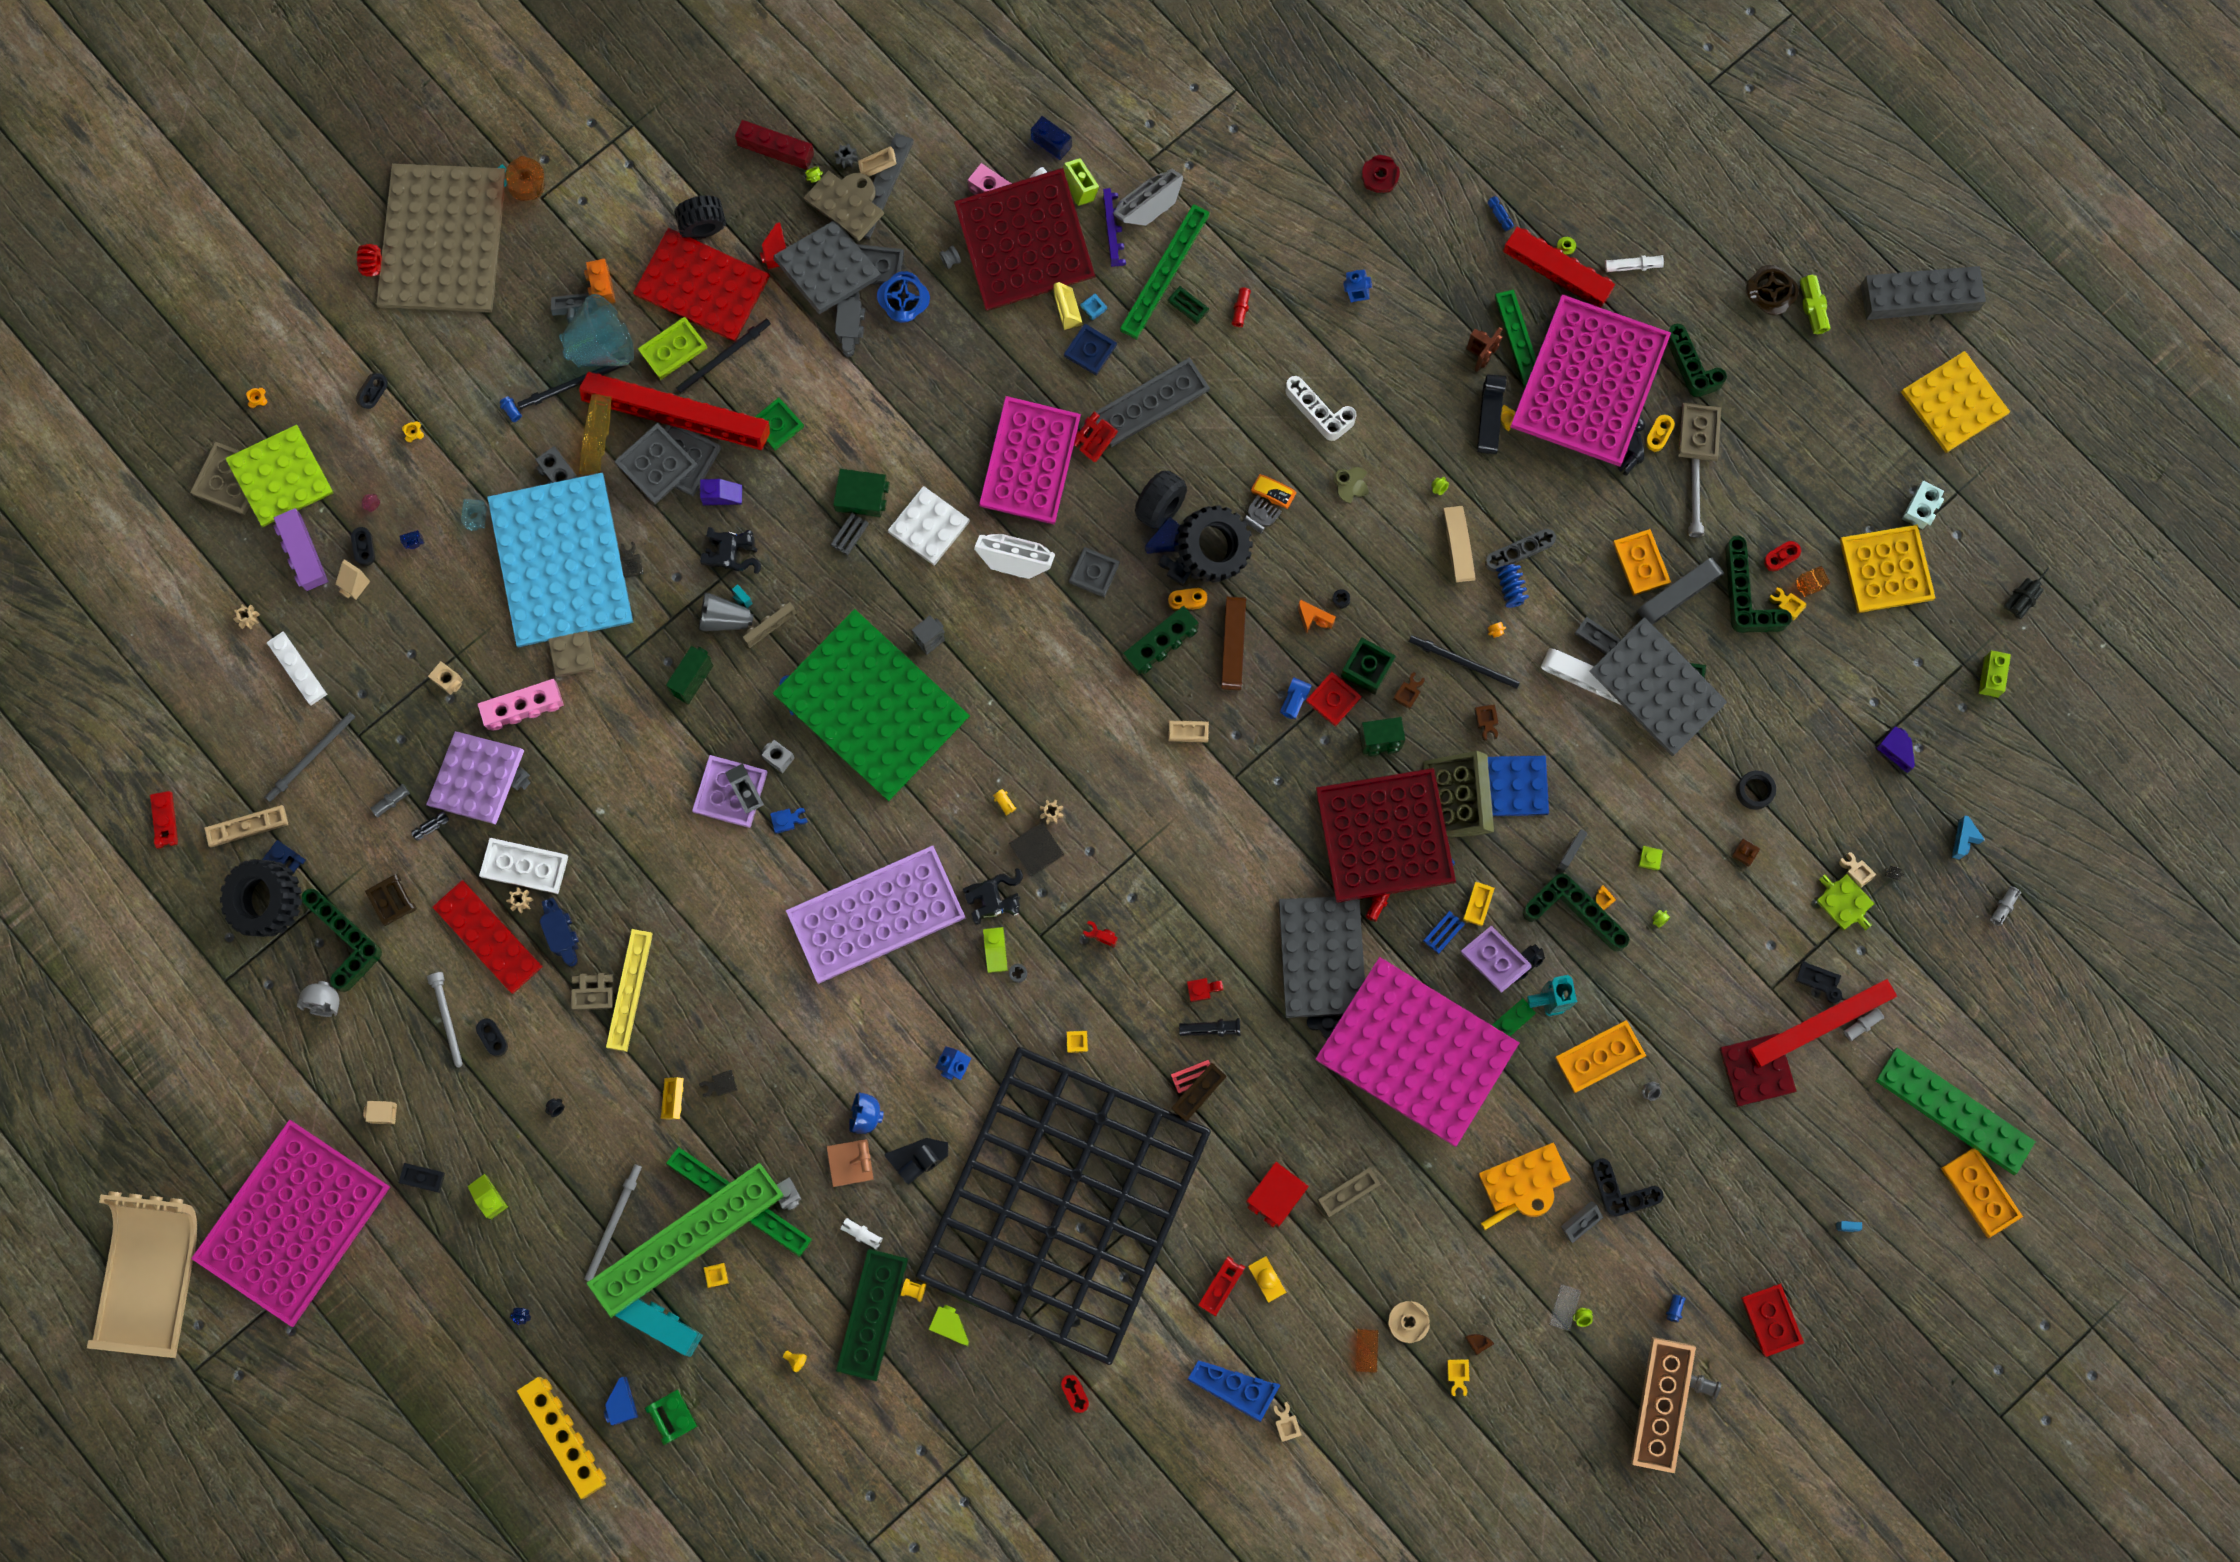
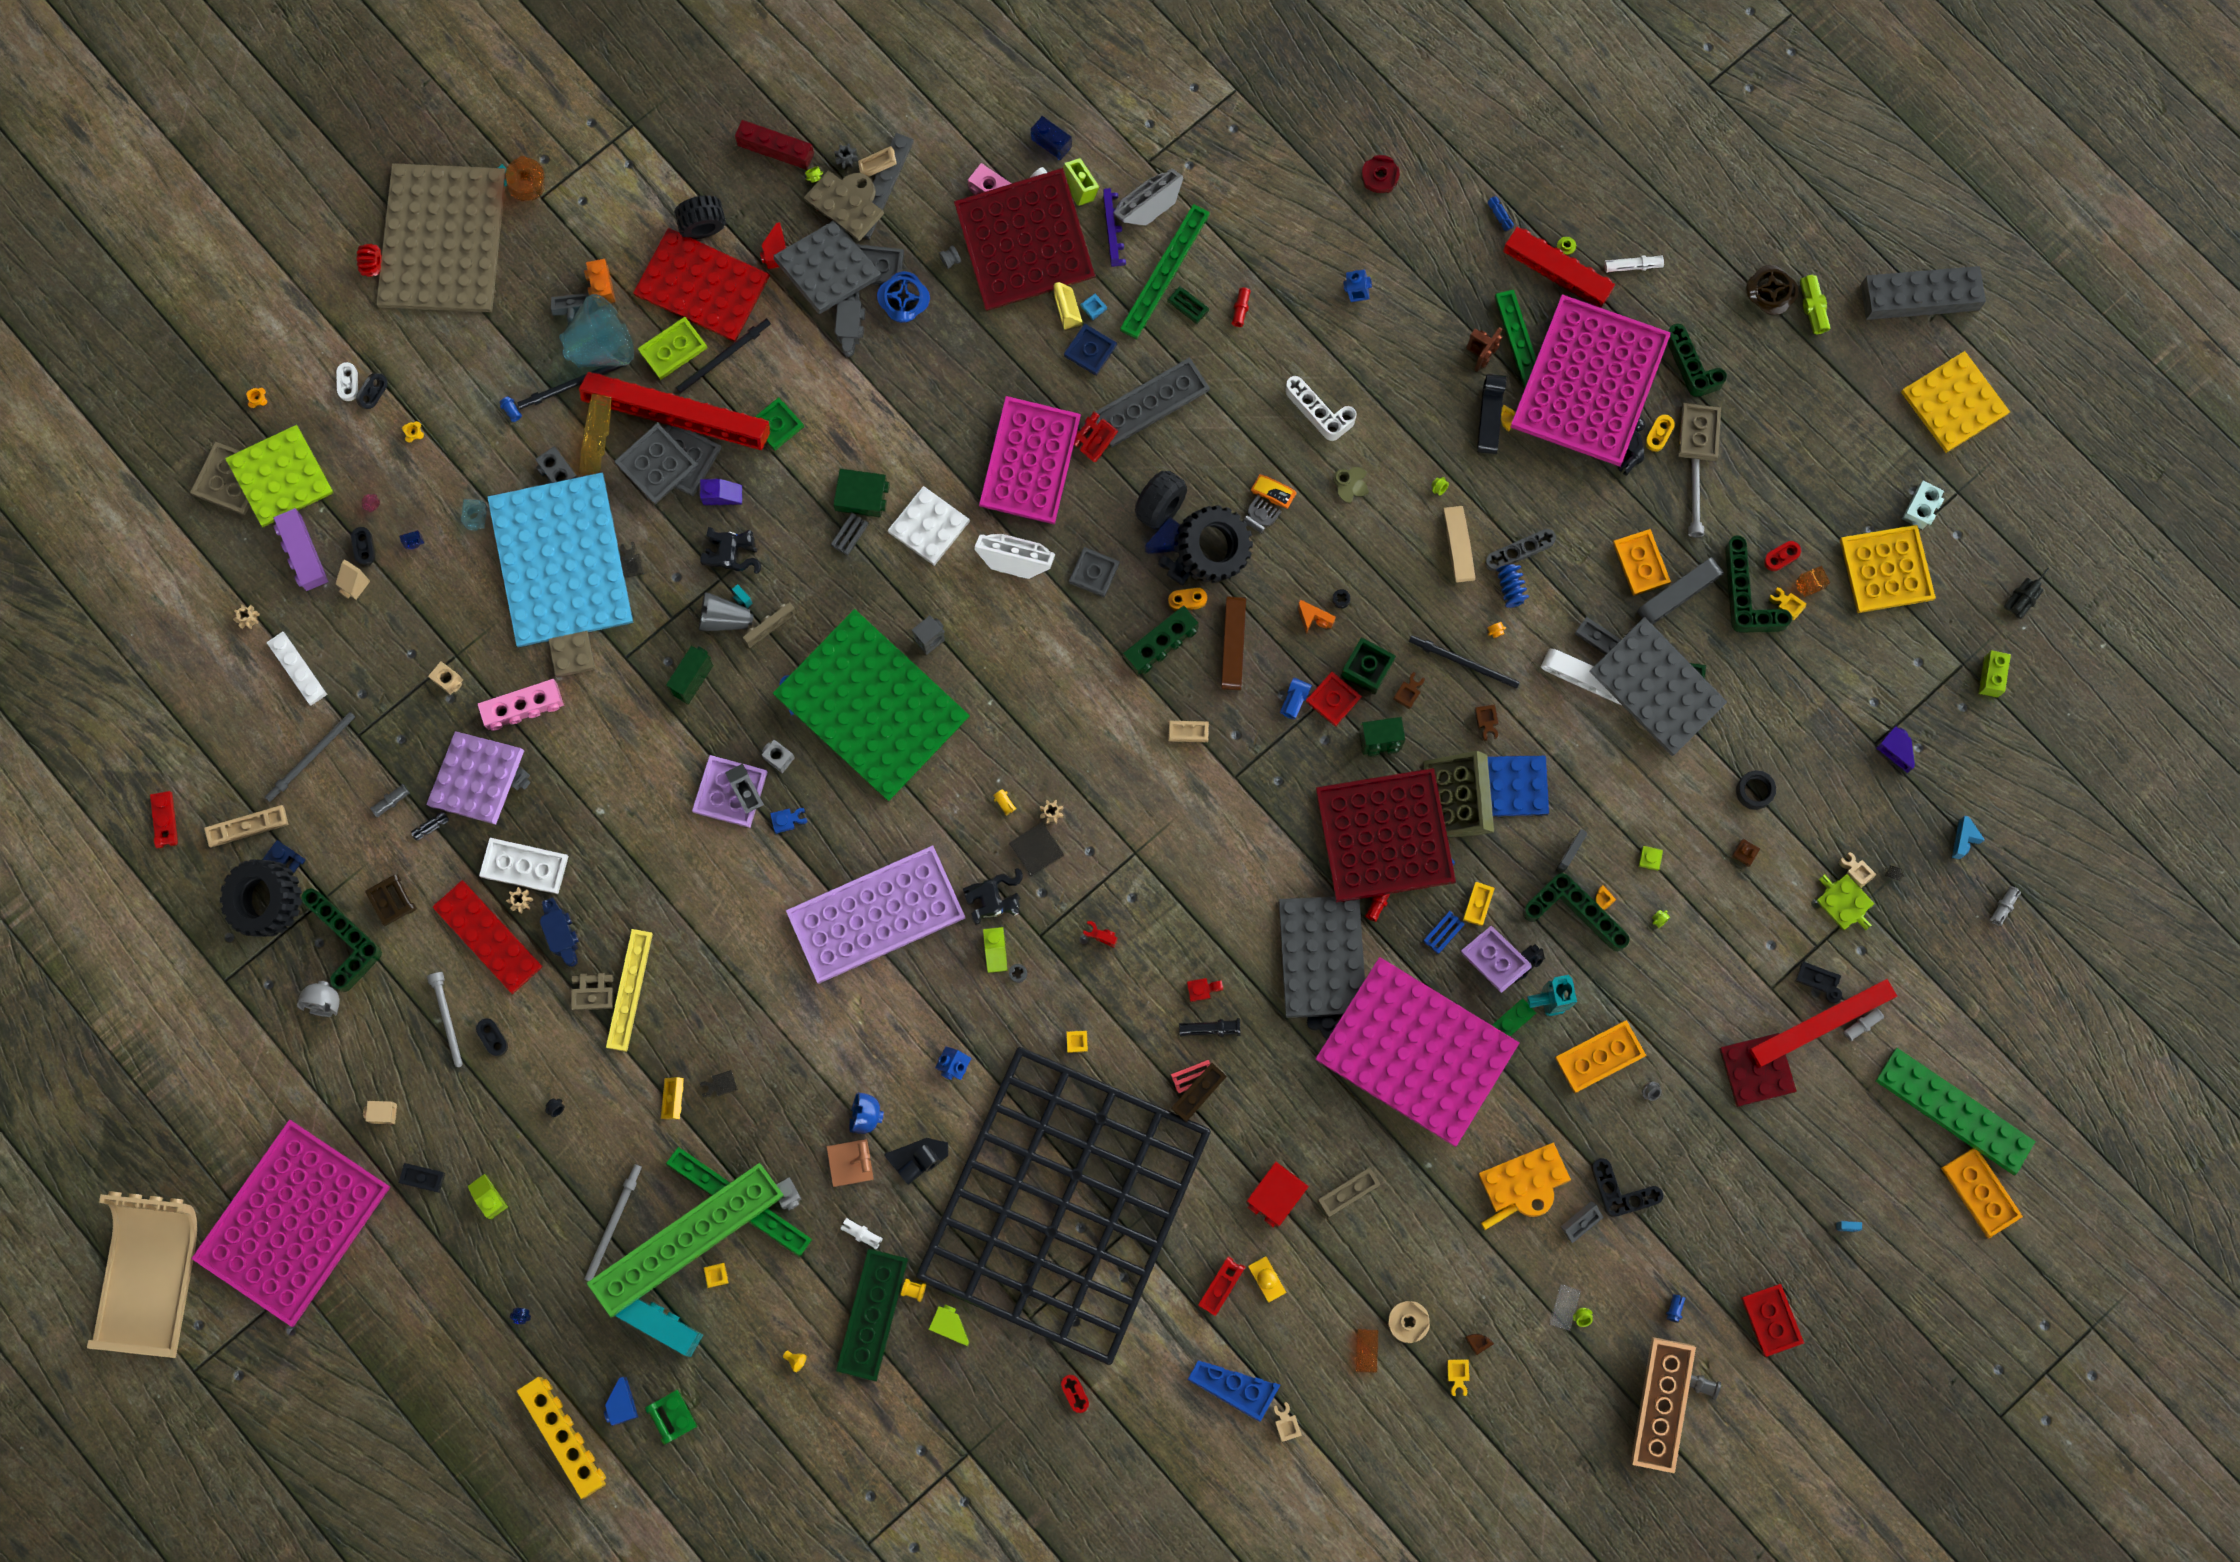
(347, 383): none -> white plate

